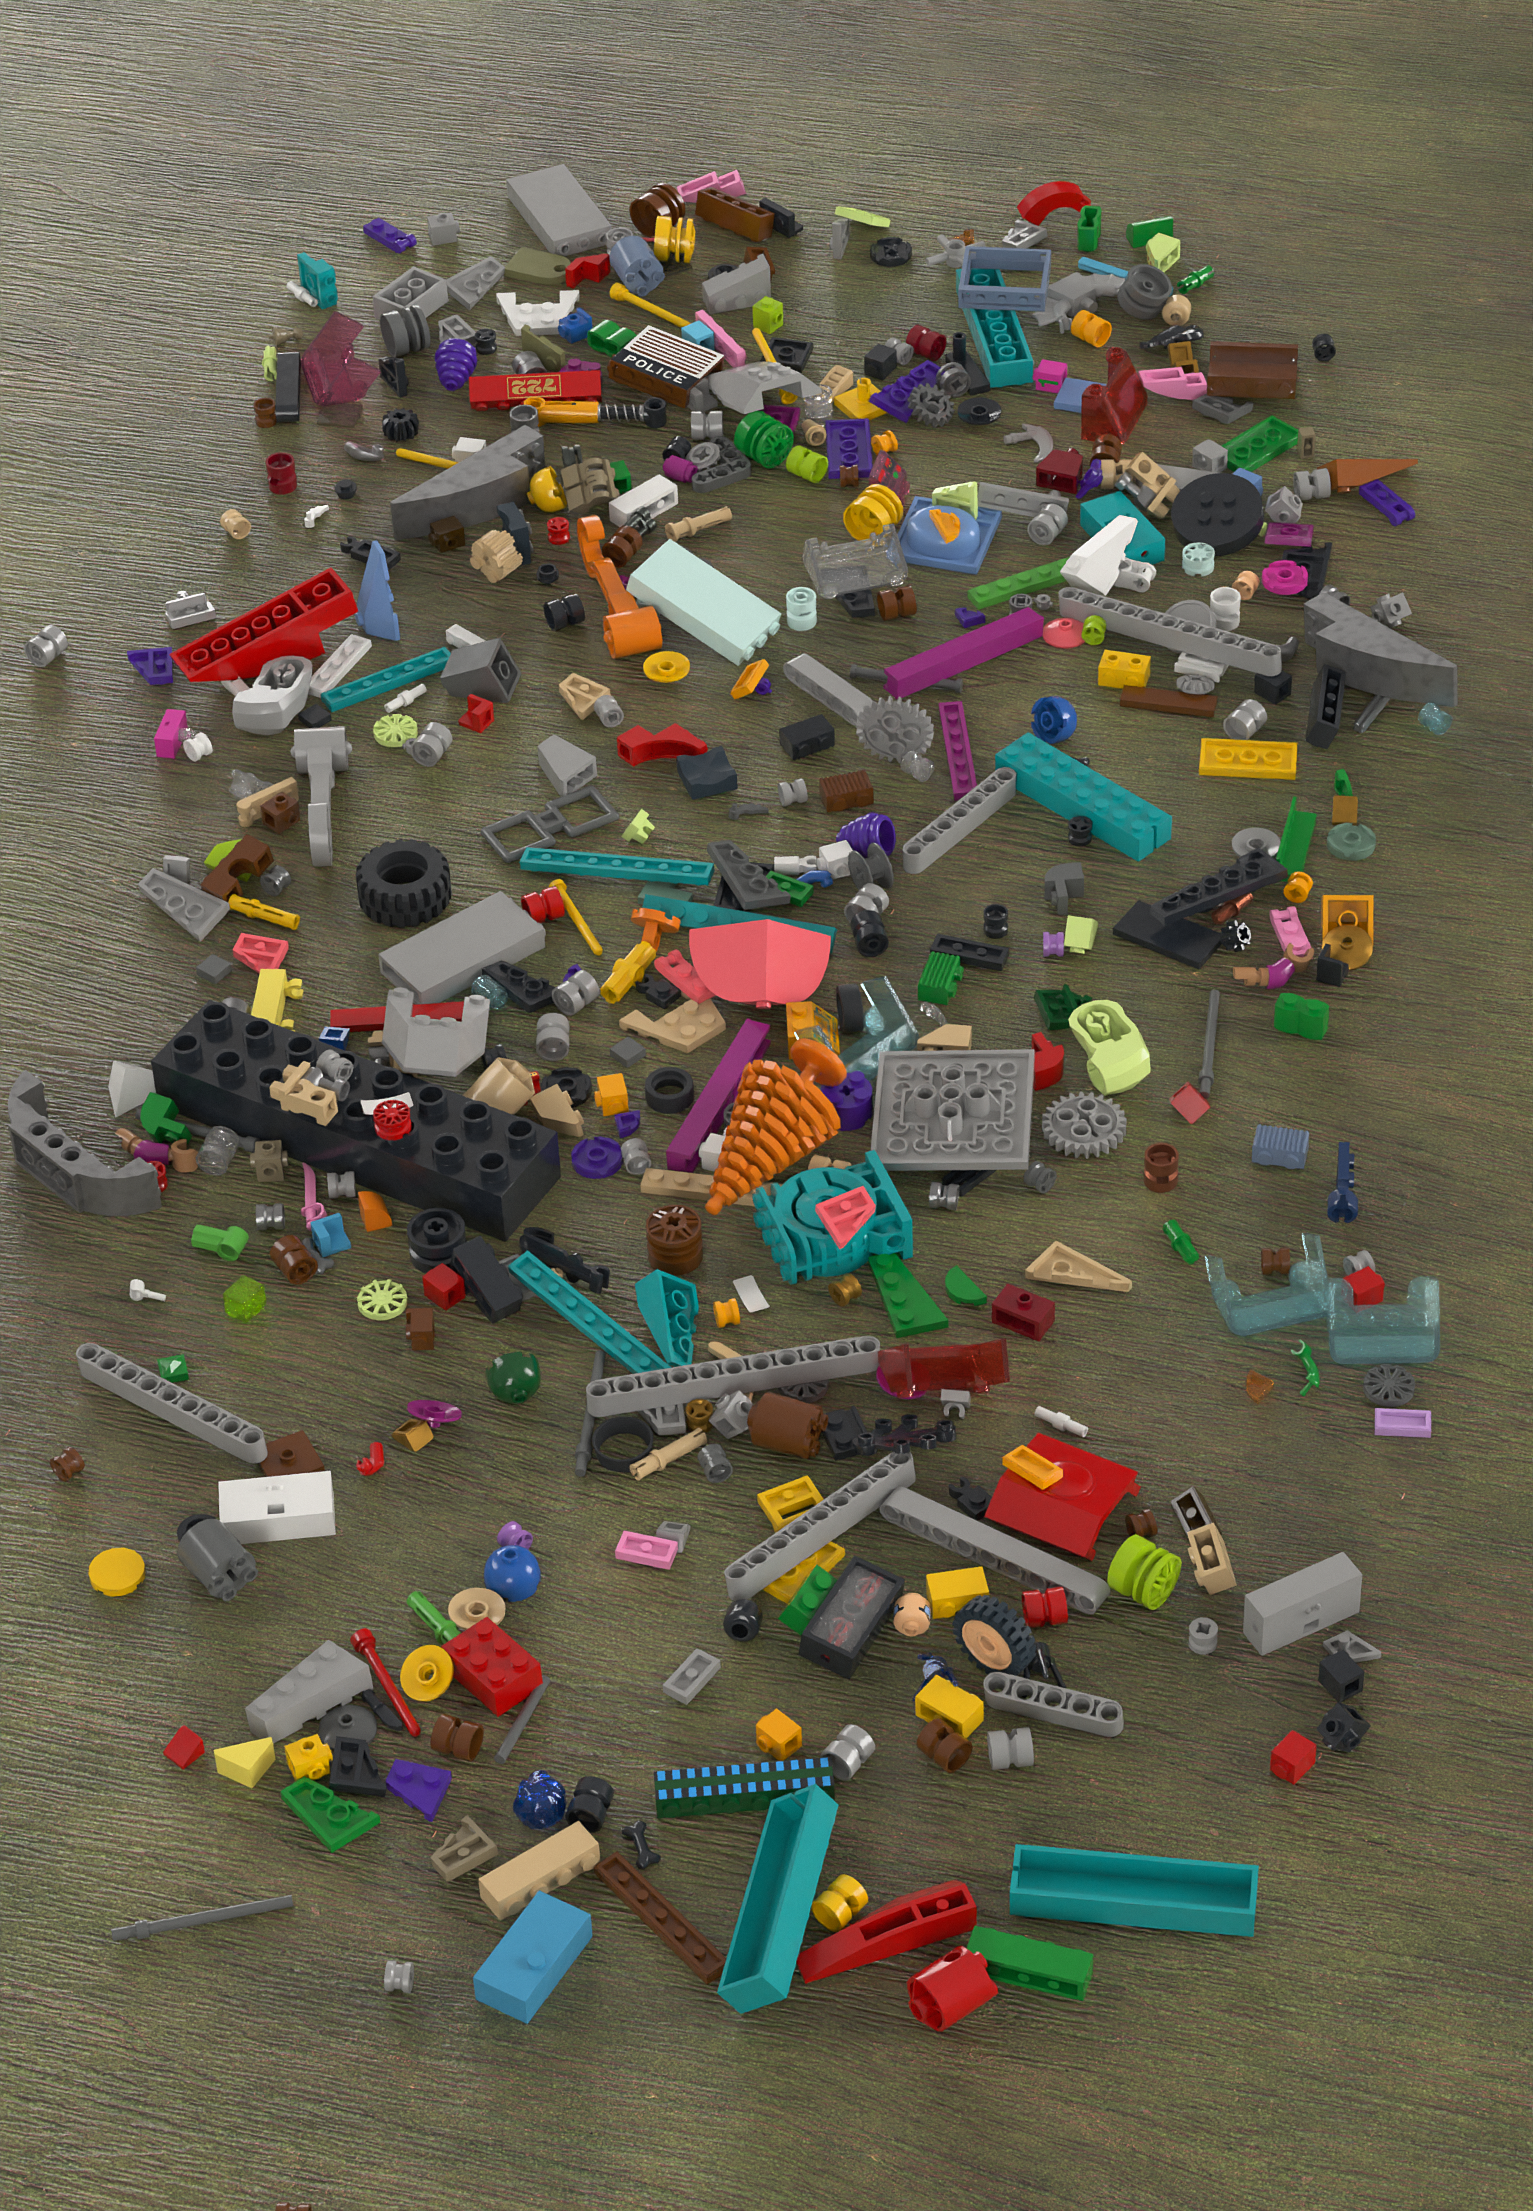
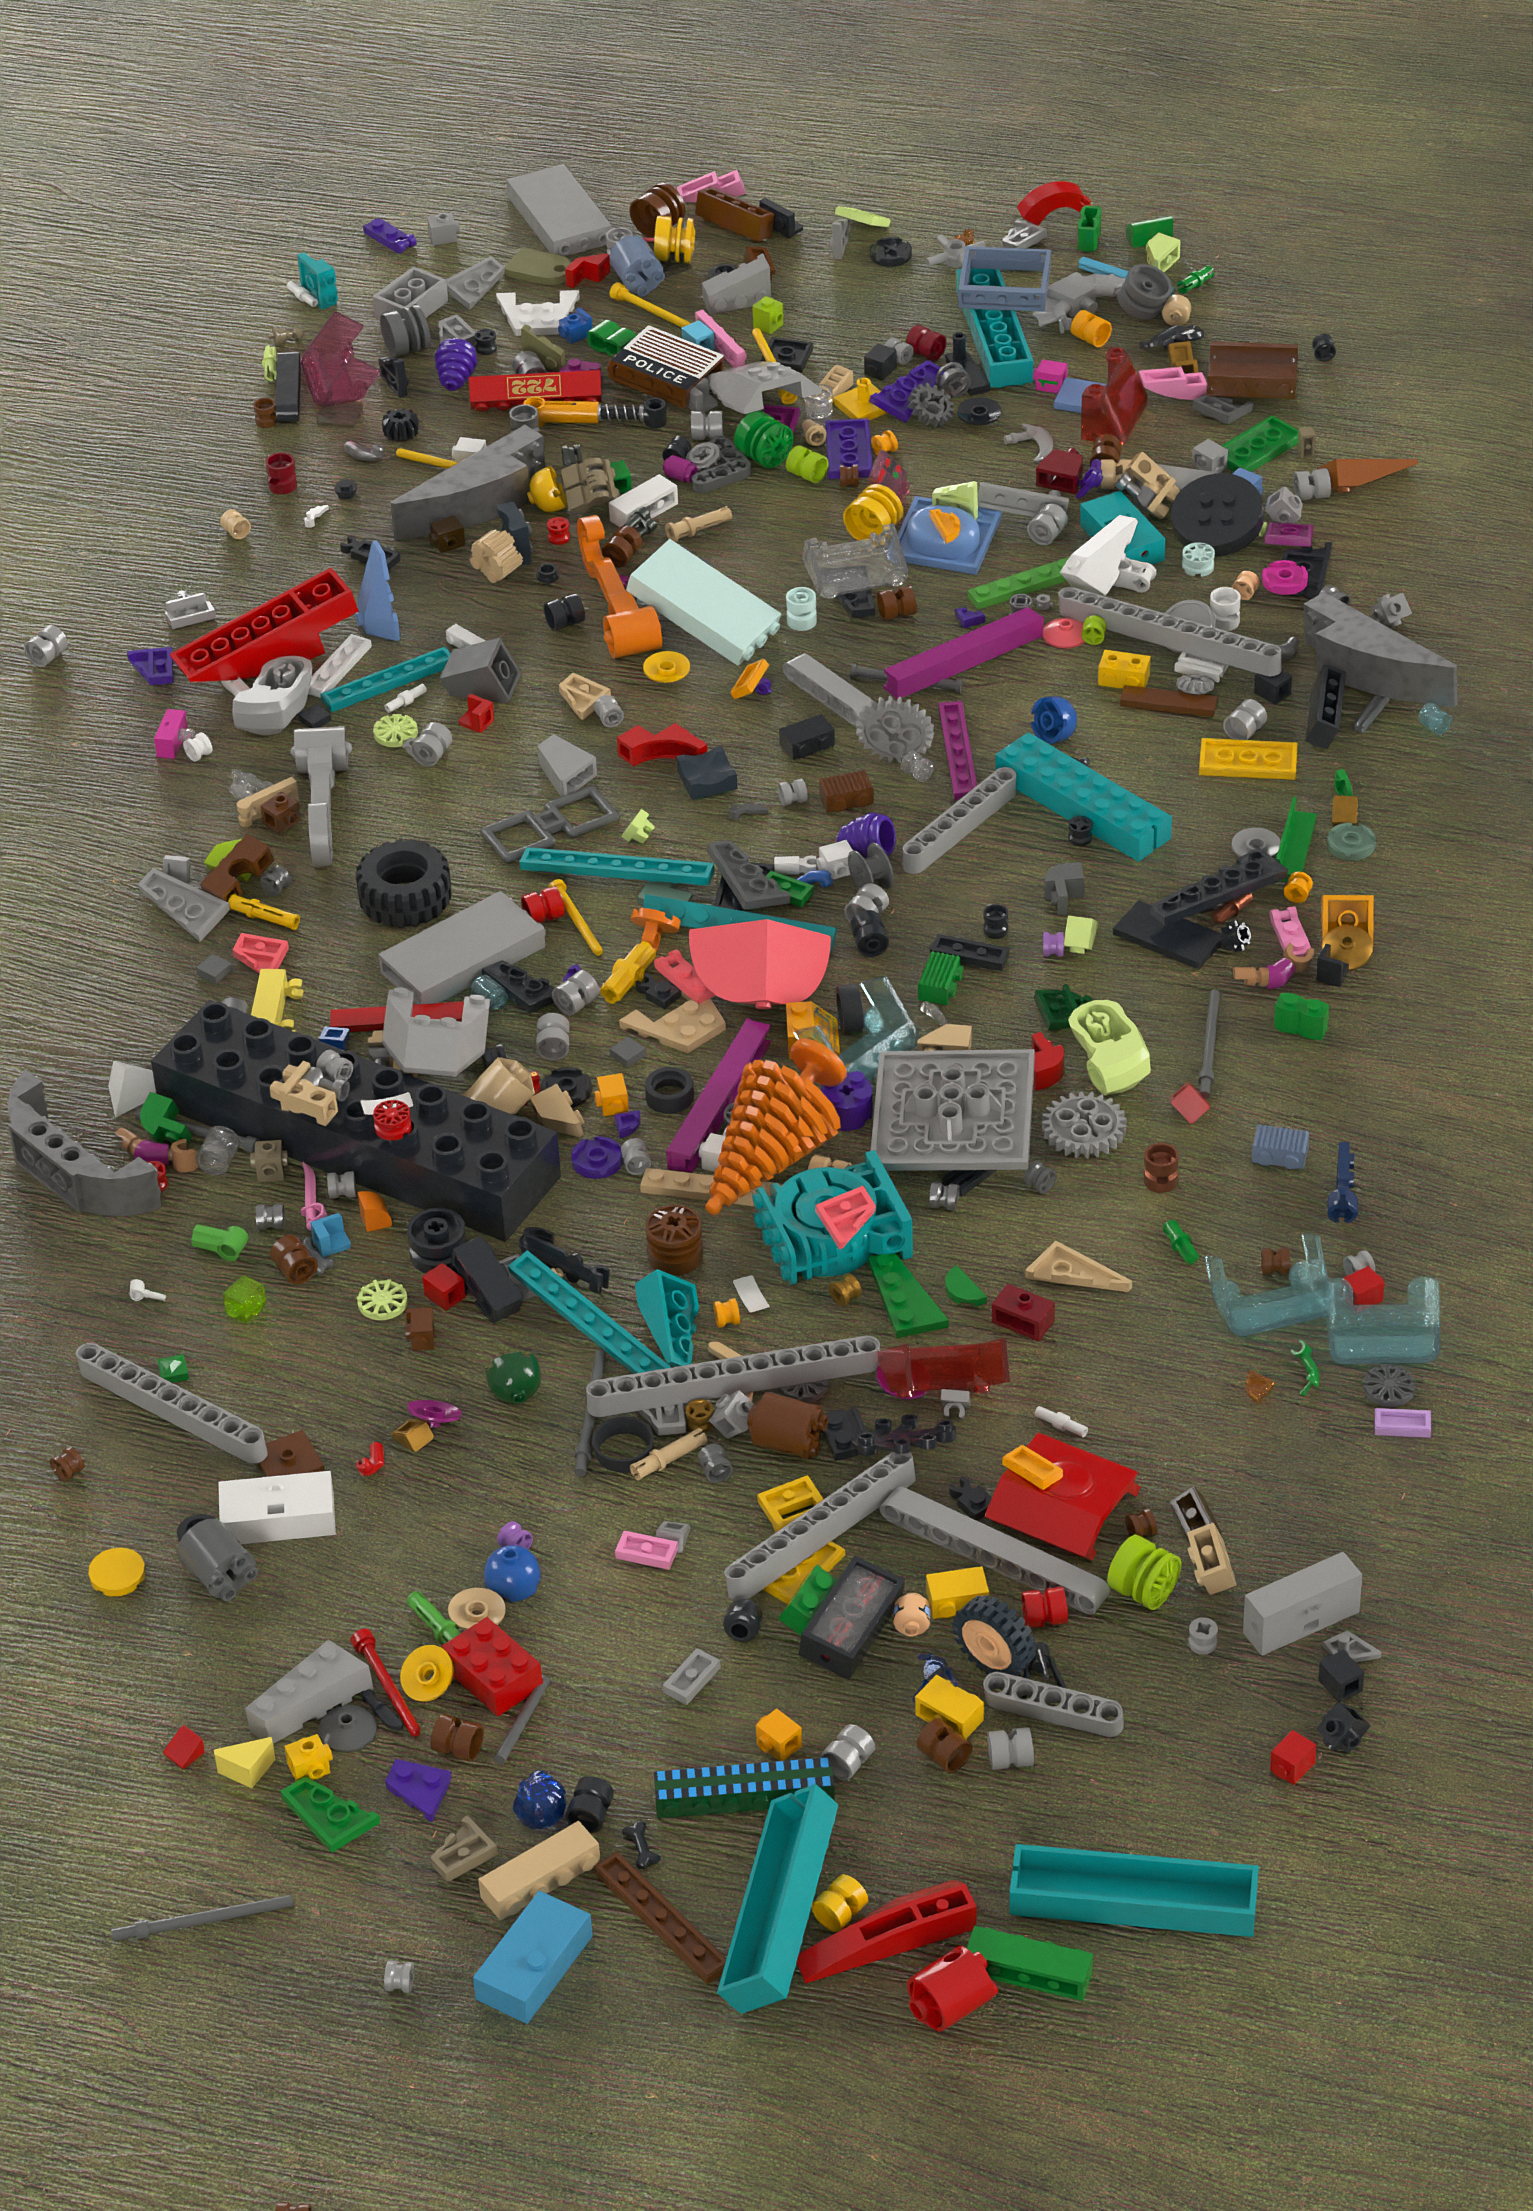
(355, 1769): black wing -> none
(1387, 502): dark purple plate -> none

